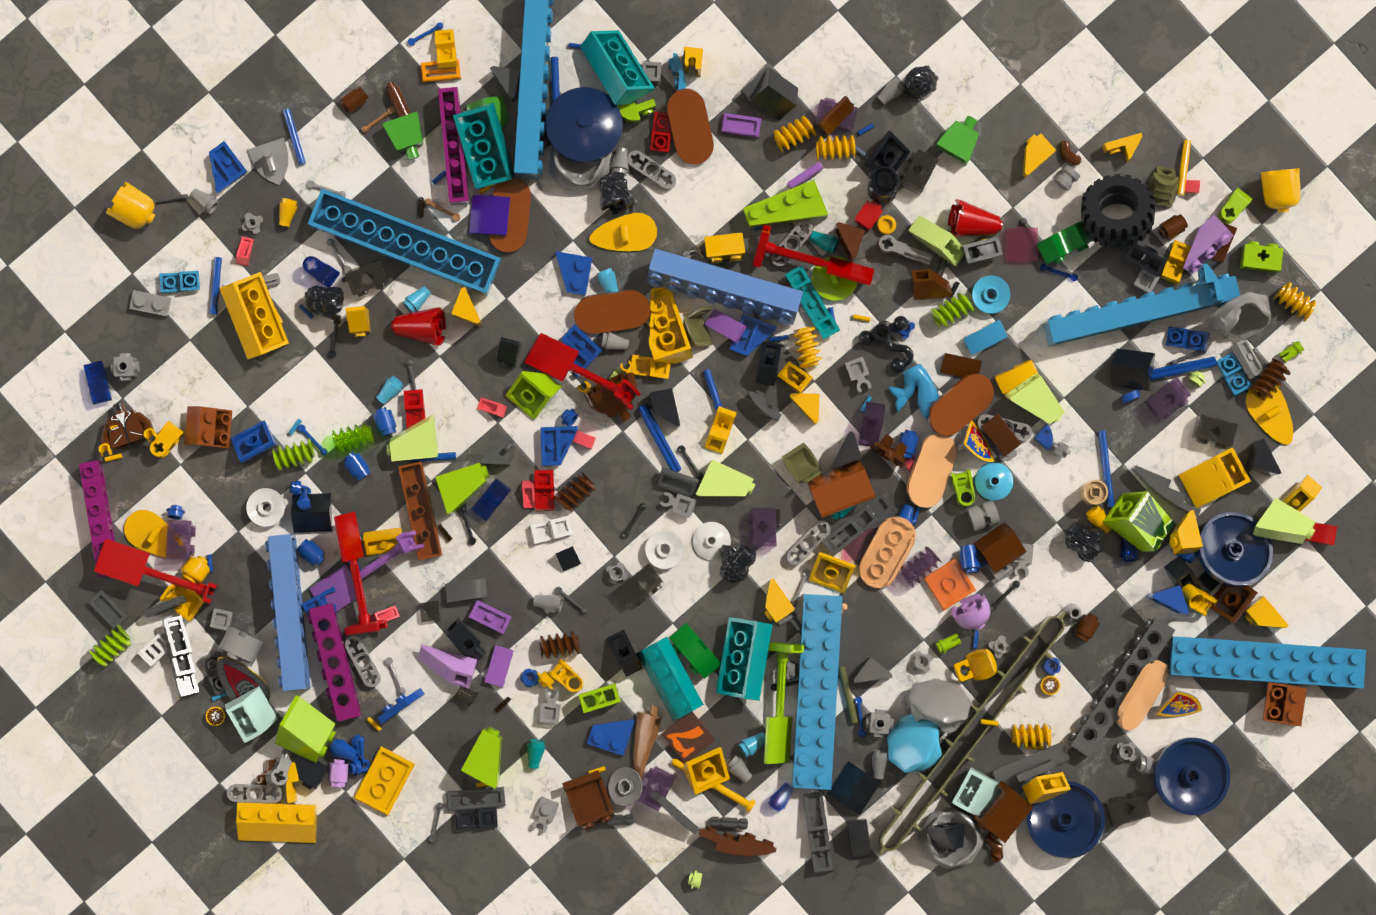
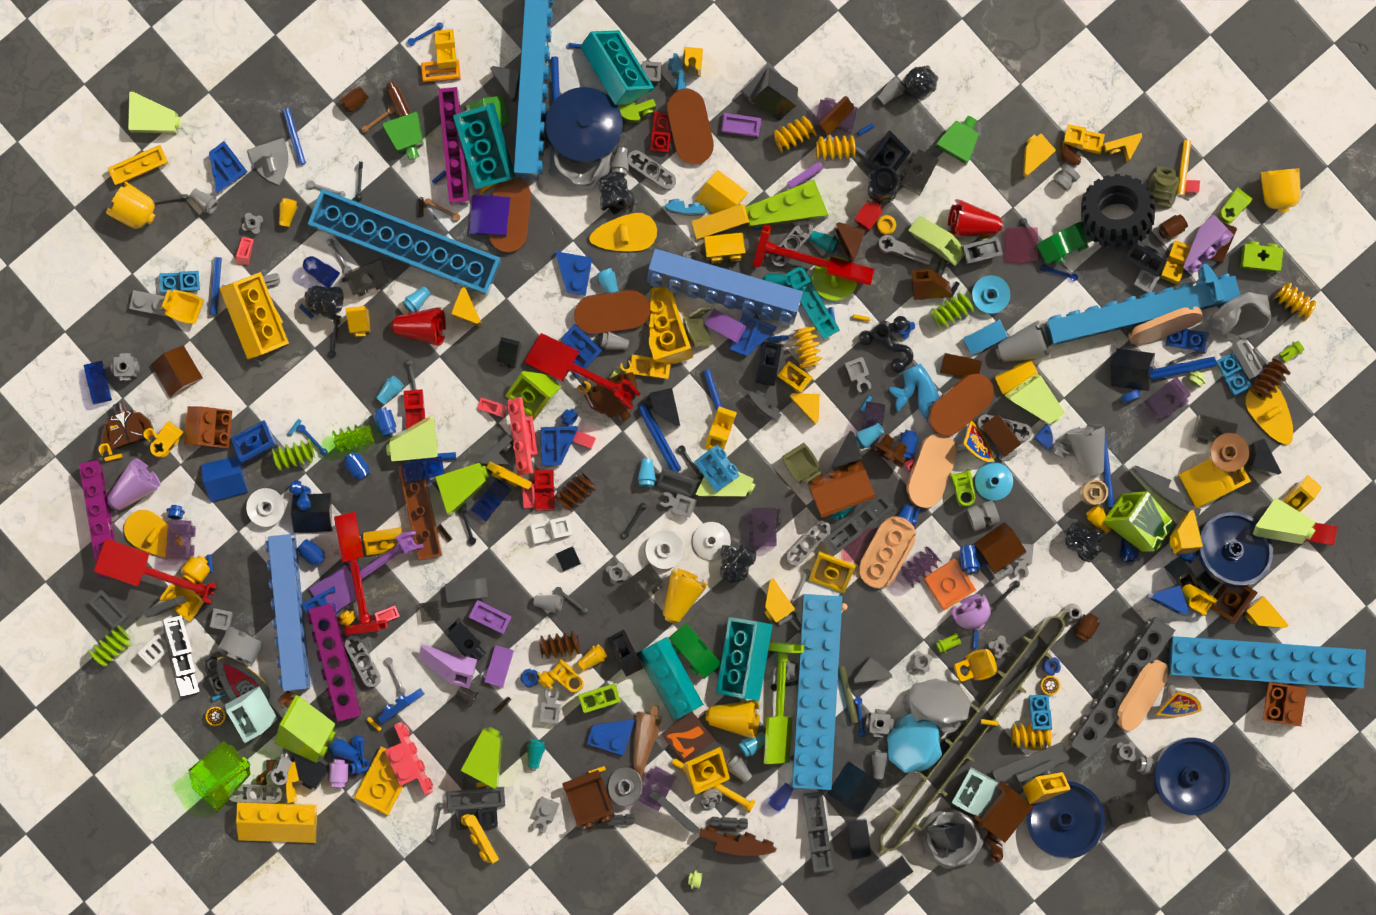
(132, 485): none -> lavender cone
(138, 165): none -> yellow plate
(151, 117): none -> yellowish green slope
(176, 370): none -> reddish brown slope
(182, 306): none -> yellow piece
(219, 775): none -> clear neon green slope
(224, 478): none -> blue slope
(286, 699): none -> dark orange plate
(346, 617): none -> yellow plate
(358, 197): none -> pearl dark grey hinge
(406, 762): none -> coral bracket
(422, 469): none -> clear blue slope
(479, 838): none -> yellow plate
(512, 478): none -> yellow plate
(523, 436): none -> coral bracket
(593, 657): none -> yellow cone
(646, 474): none -> medium azure cone
(678, 207): none -> dark azure slope
(681, 594): none -> yellow cone
(710, 798): none -> light grey plate
(717, 468): none -> dark azure bracket
(720, 193): none -> yellow slope
(720, 221): none -> yellow tile
(736, 717): none -> yellow cone
(781, 279): none -> teal cone
(868, 436): none -> medium azure cone
(884, 880): none -> black plate
(1024, 345): none -> light grey cone
(1040, 712): none -> dark azure slope
(1084, 140): none -> yellow slope
(1089, 448): none -> light grey cone
(1165, 325): none -> light nougat tile
(1239, 451): none -> medium nougat dish

